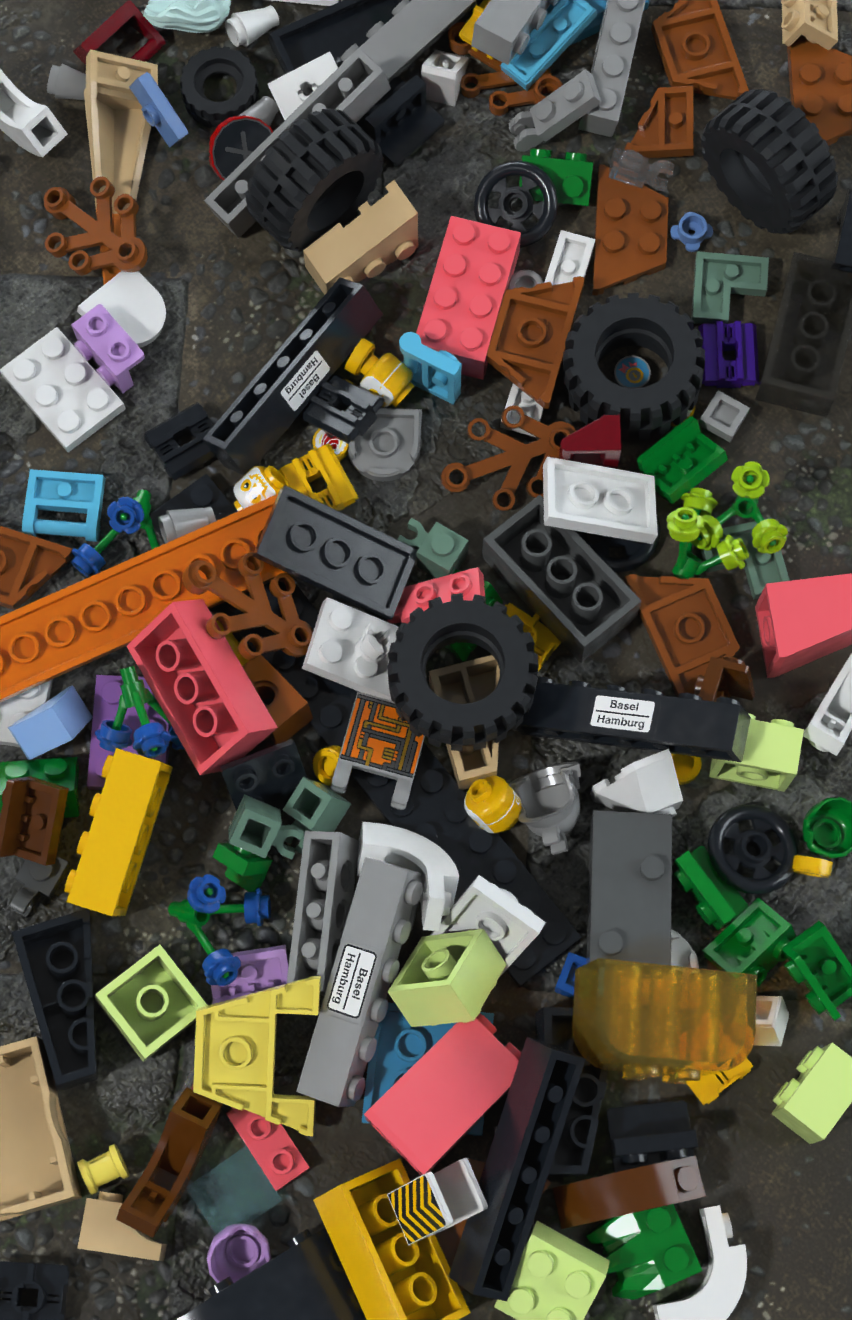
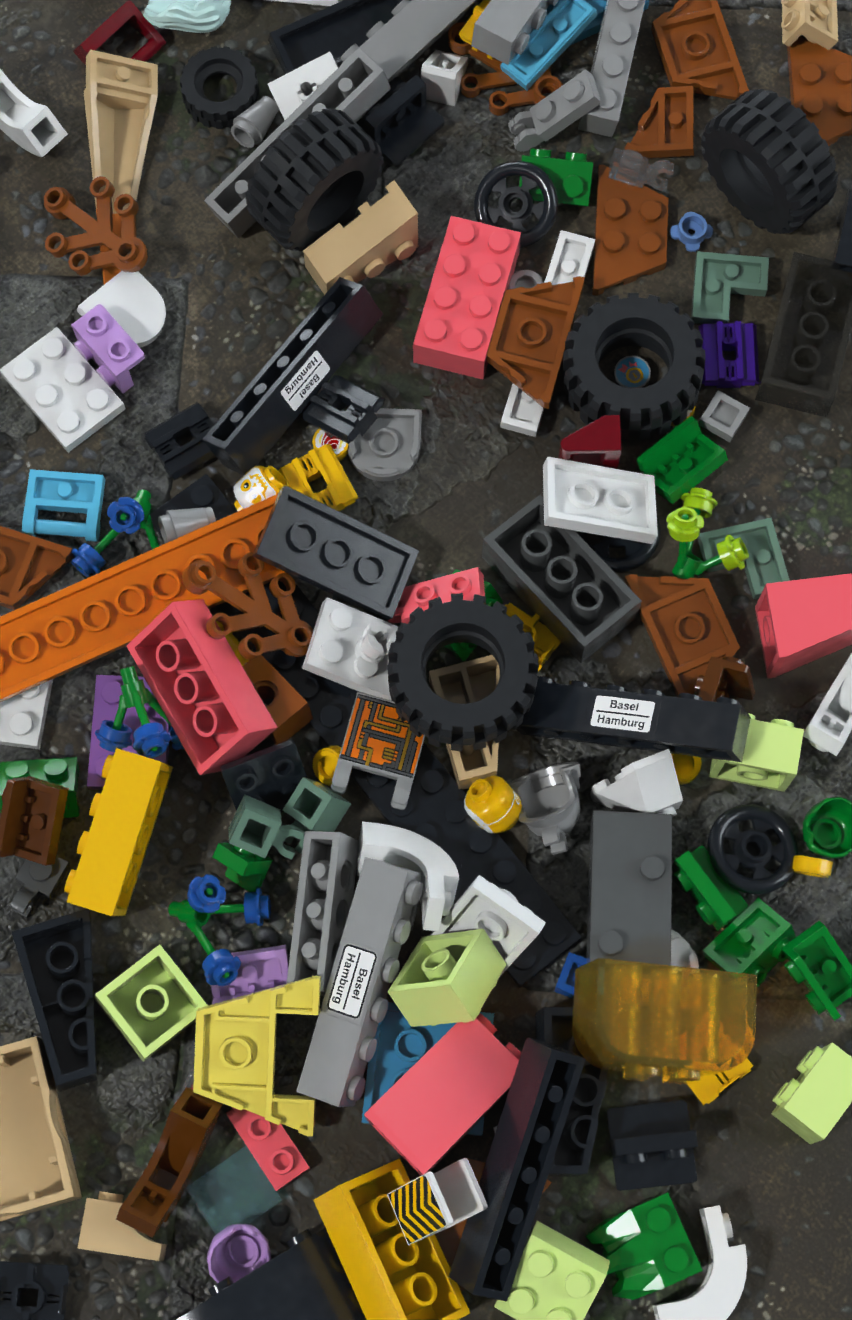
(51, 723): light blue slope -> none
(66, 83): light grey cone -> none
(103, 1169): light yellow bush -> none
(158, 110): medium blue plate -> none
(234, 142): black tile -> none
(249, 25): white cone -> none
(360, 356): yellow tile -> none
(387, 378): yellow head -> none
(439, 370): medium azure plate -> none
(439, 550): sand green brick -> none
(516, 455): dark orange plant -> none
(628, 1192): reddish brown arch -> none
(749, 486): lime plant -> none
(770, 1020): white slope -> none

